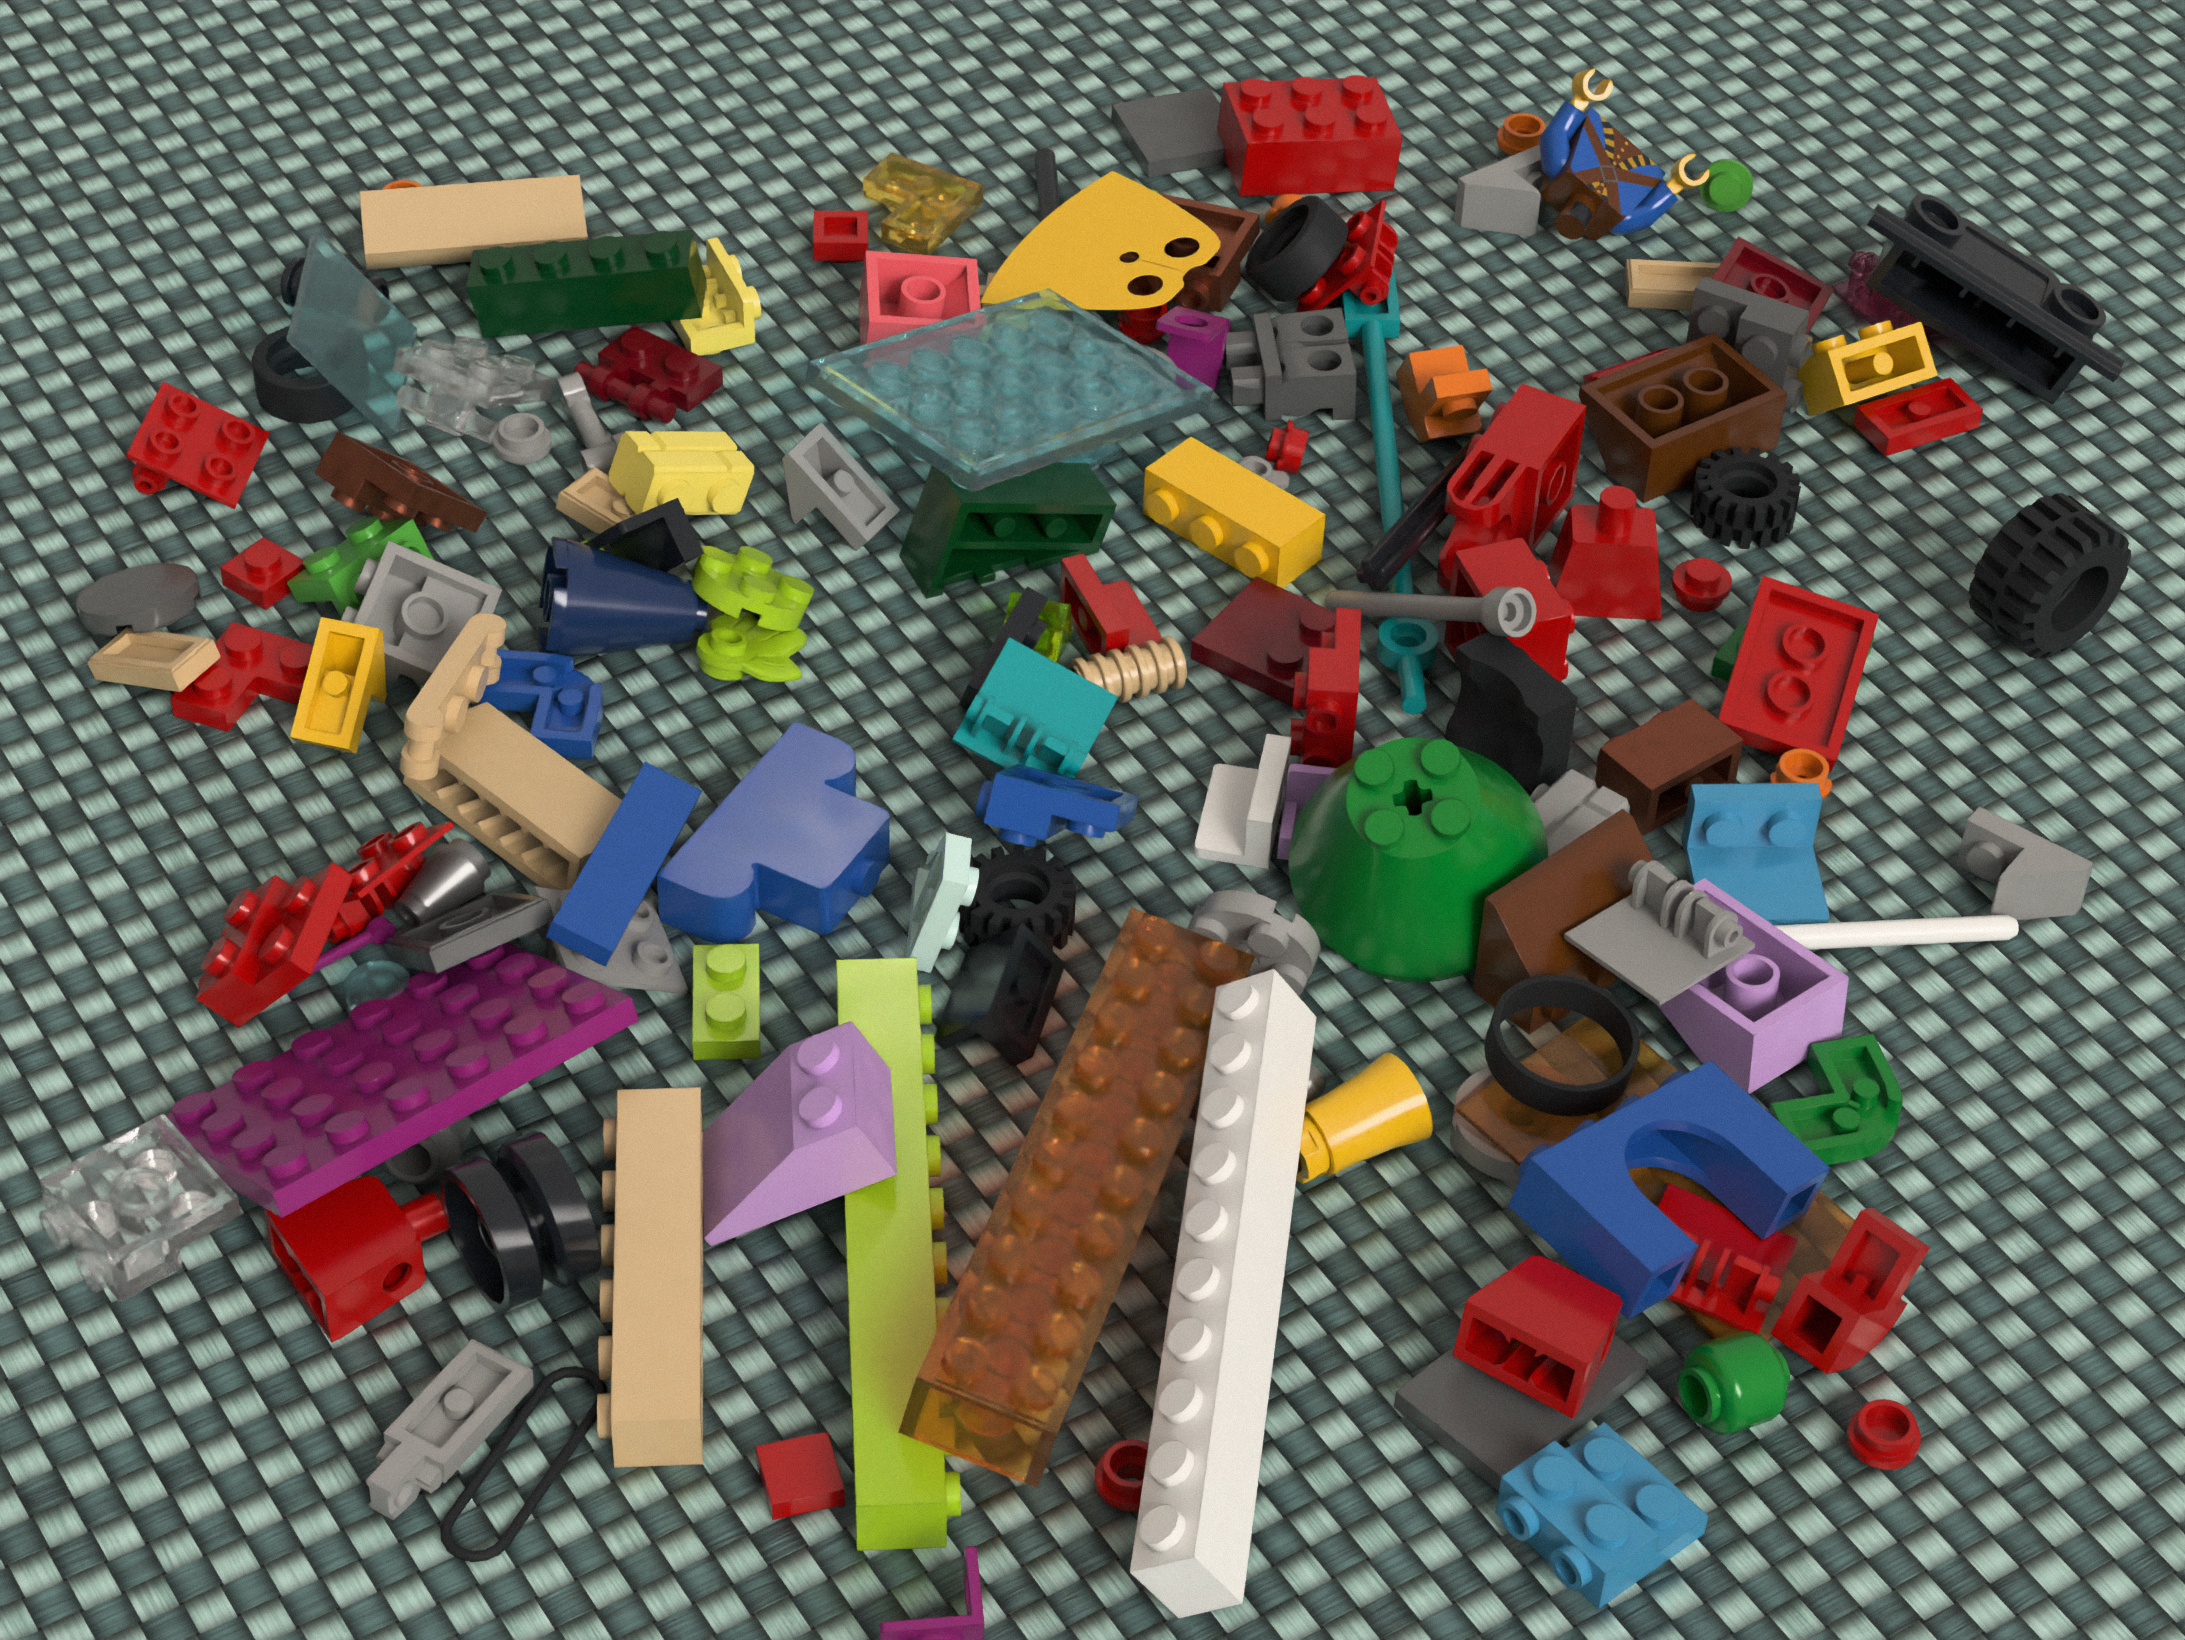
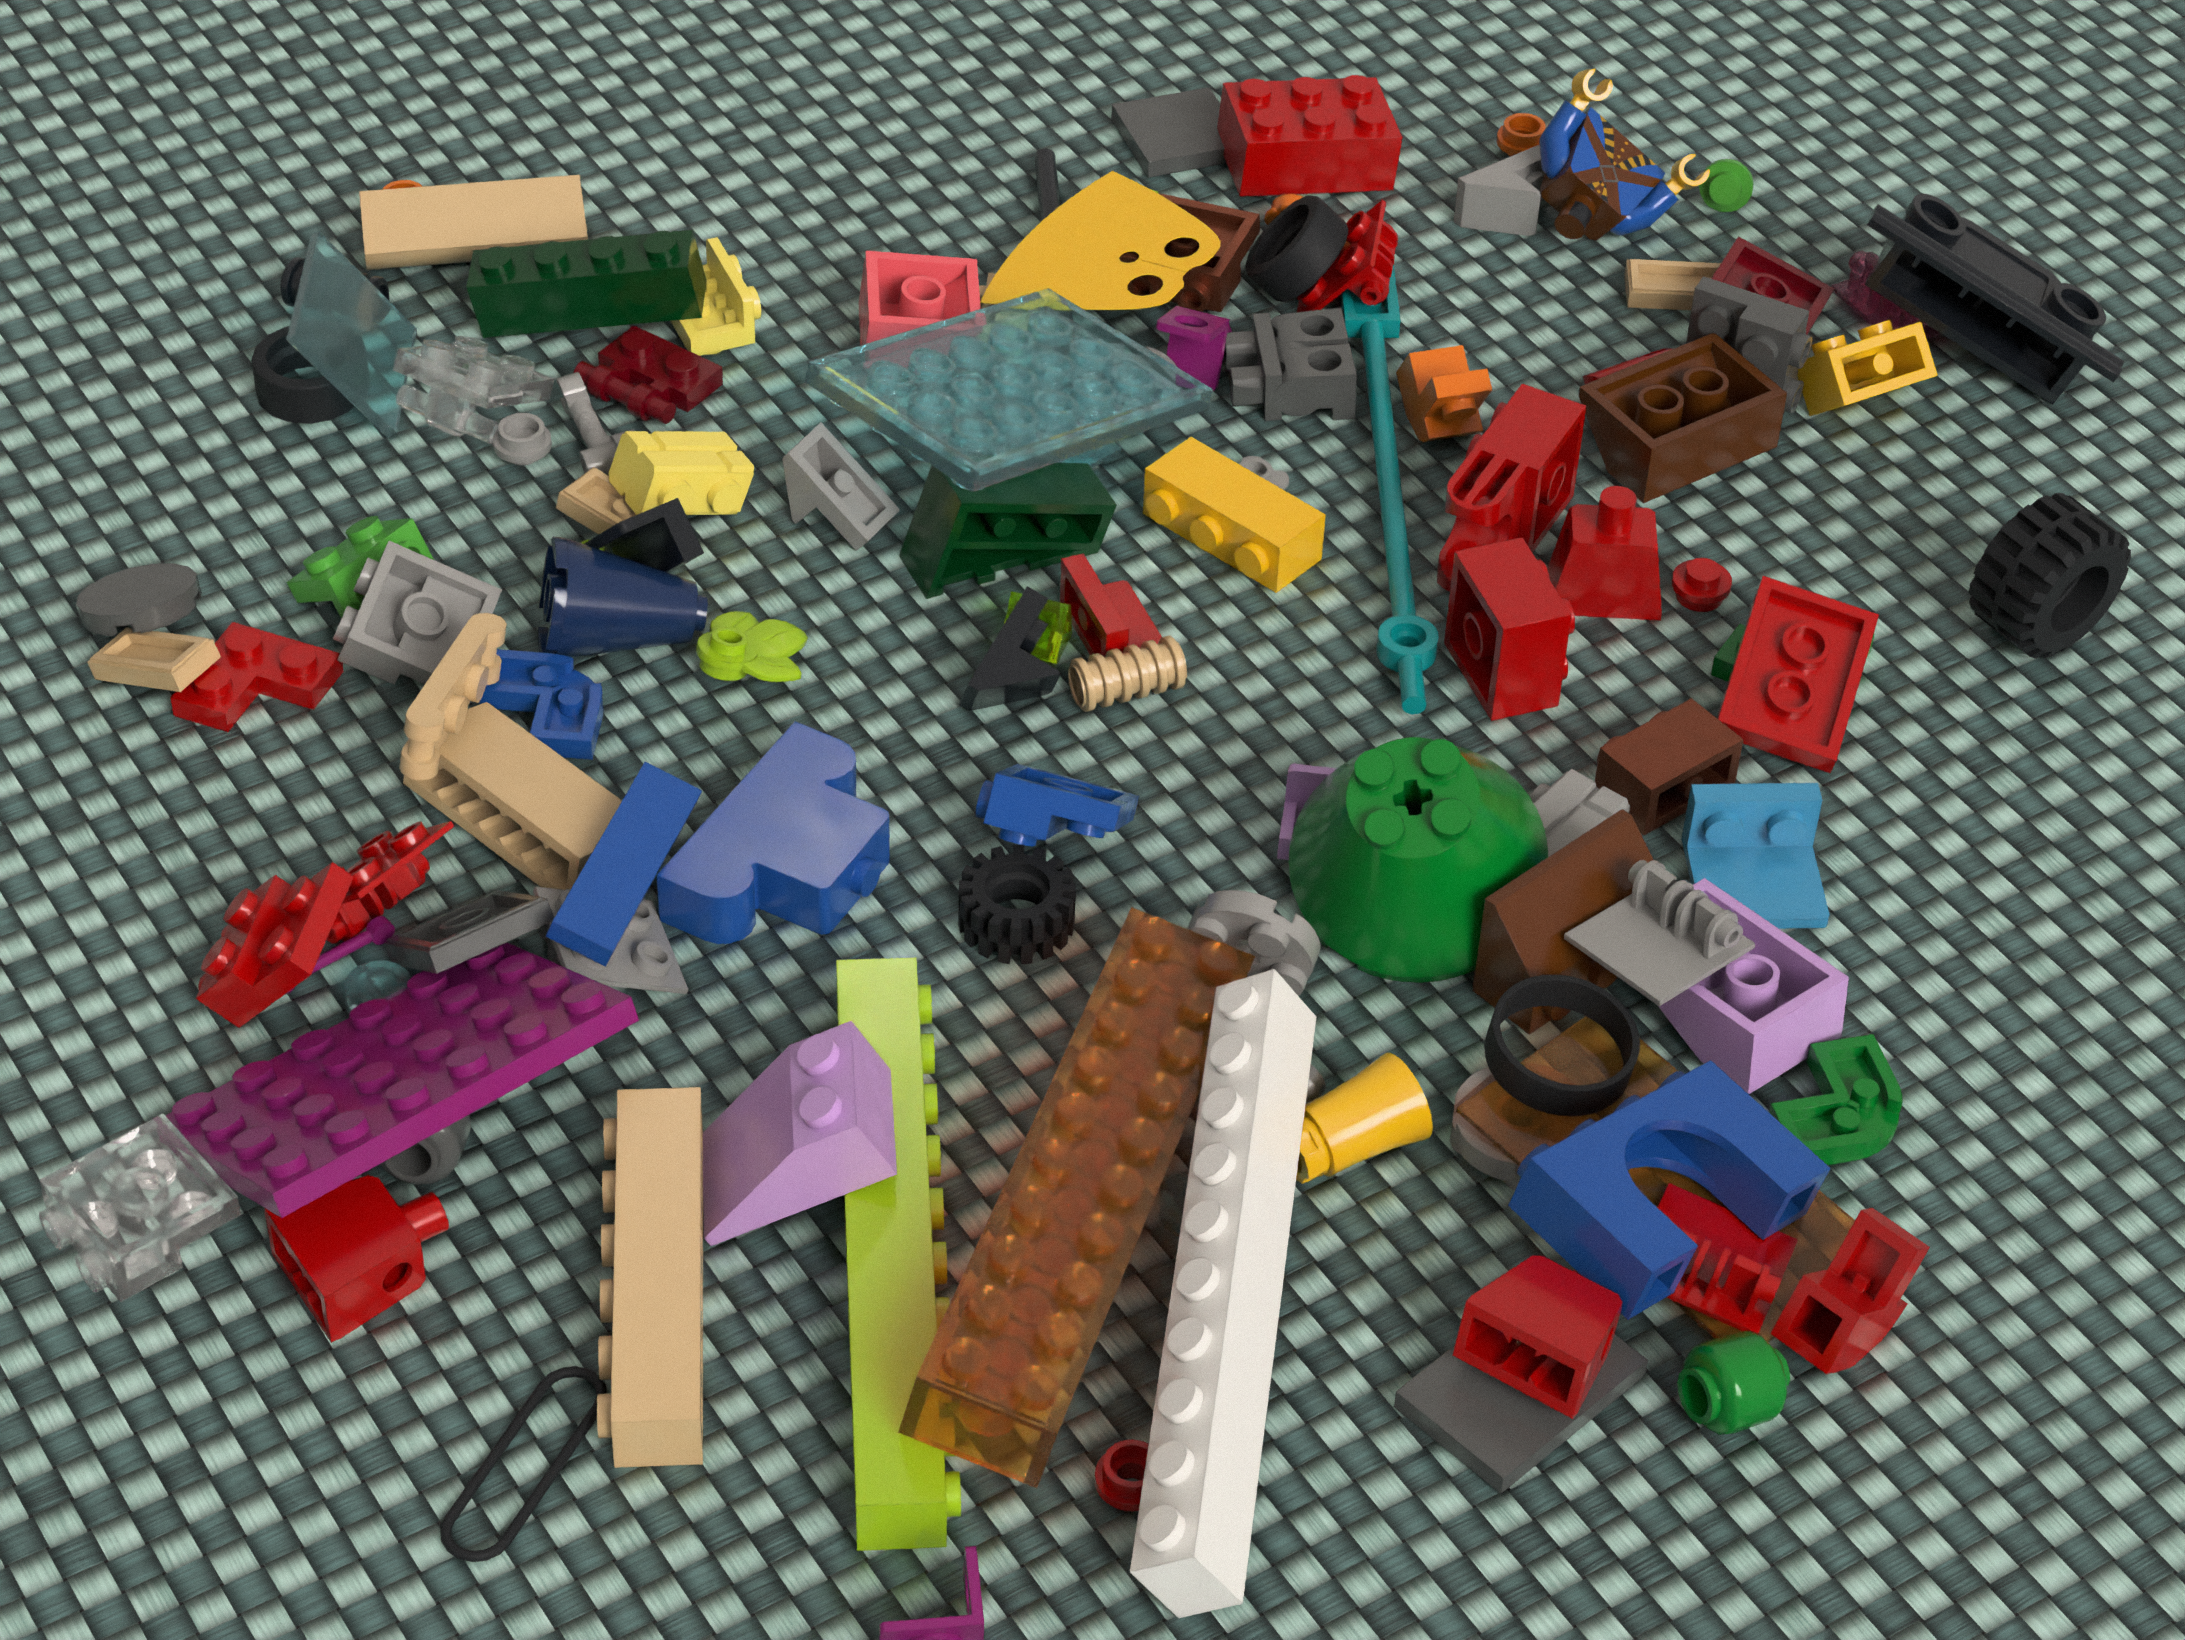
(194, 447): red hinge -> none
(261, 572): red plate -> none
(339, 684): yellow slope -> none
(393, 487): copper plate -> none
(444, 882): flat silver cone -> none
(445, 1425): light grey hinge -> none
(520, 1222): black wheel -> none
(726, 1002): lime plate -> none
(750, 583): lime plate -> none
(800, 1475): red tile -> none
(840, 236): red plate -> none
(925, 201): clear yellow plate -> none
(937, 899): light aqua wing -> none
(1003, 994): black panel -> none
(1034, 714): teal hinge -> none
(1141, 323): red plate -> none
(1245, 808): white panel -> none
(1263, 638): dark red plate -> none
(1286, 448): red plate -> none
(1329, 696): red plate -> none
(1411, 528): black axle -> none
(1501, 611): light grey piece -> none
(1512, 711): black brick -> none
(1597, 1513): dark azure plate -> none
(1745, 497): black tyre -> none
(1803, 767): orange plate -> none
(1884, 1435): red plate -> none
(1903, 931): white bar -> none
(1917, 416): red plate -> none
(2029, 871): light grey slope -> none

